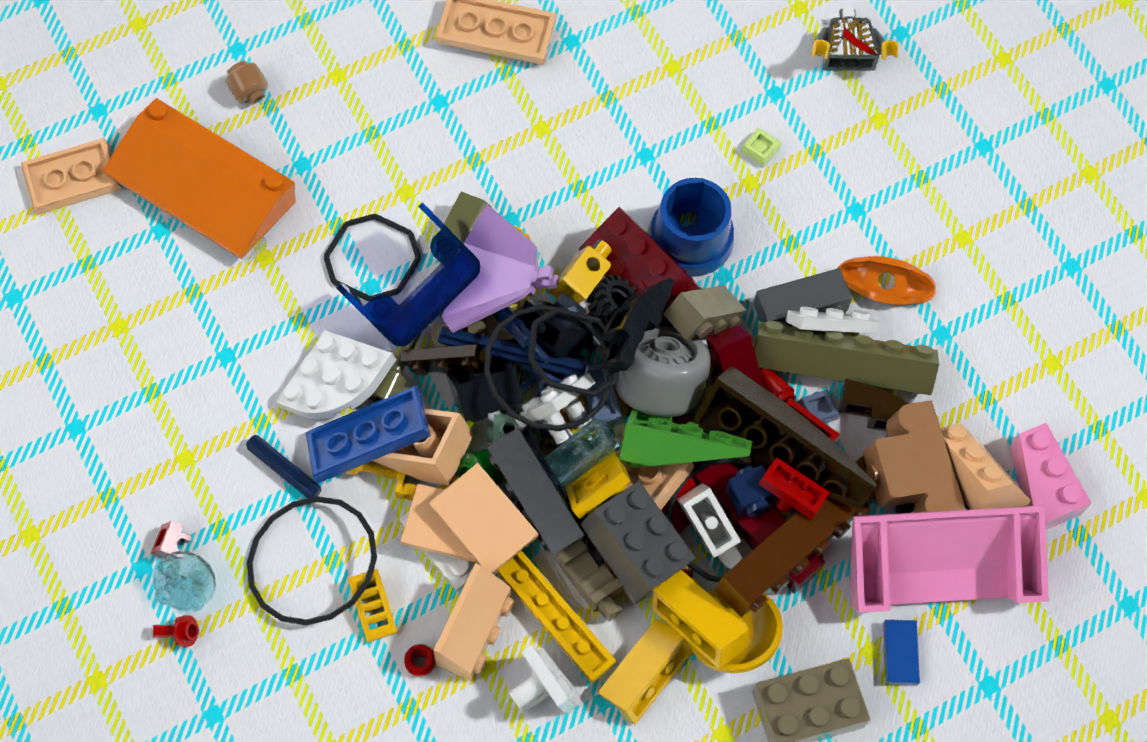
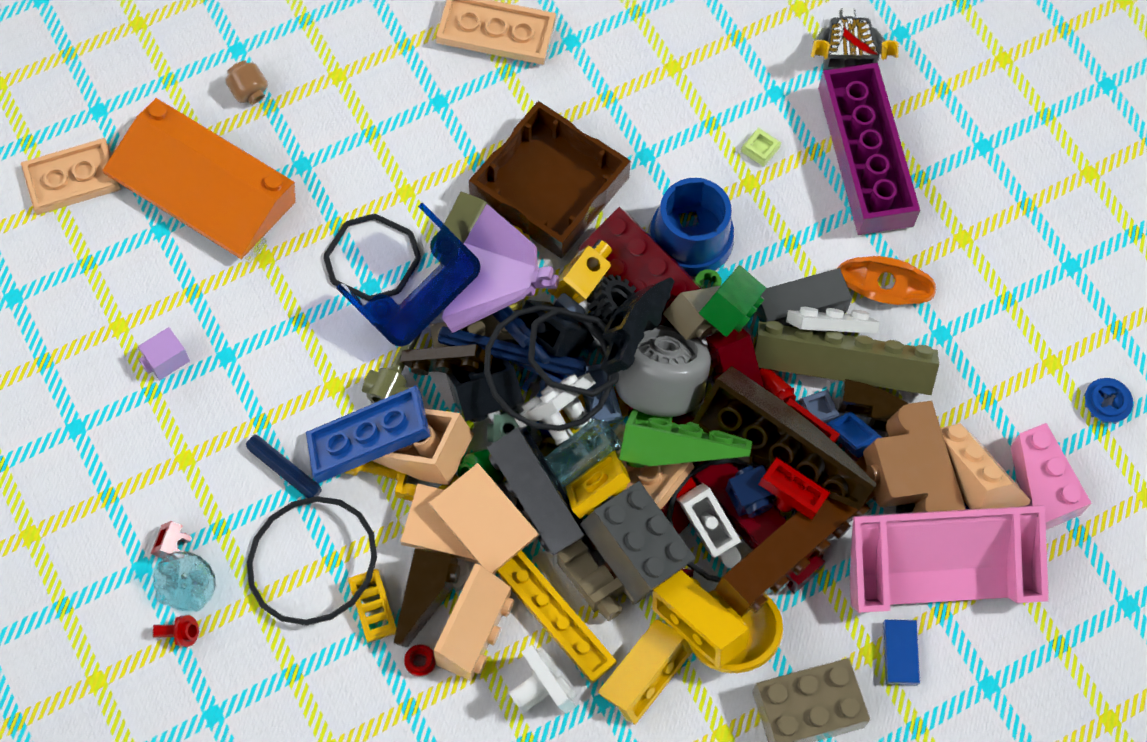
(163, 354): none -> lavender brick
(335, 377): white plate -> none
(426, 588): none -> dark brown slope
(550, 179): none -> reddish brown tile
(708, 274): none -> bright green bush
(734, 302): none -> green brick
(854, 433): none -> blue tile
(868, 149): none -> magenta brick
(1107, 388): none -> blue gear

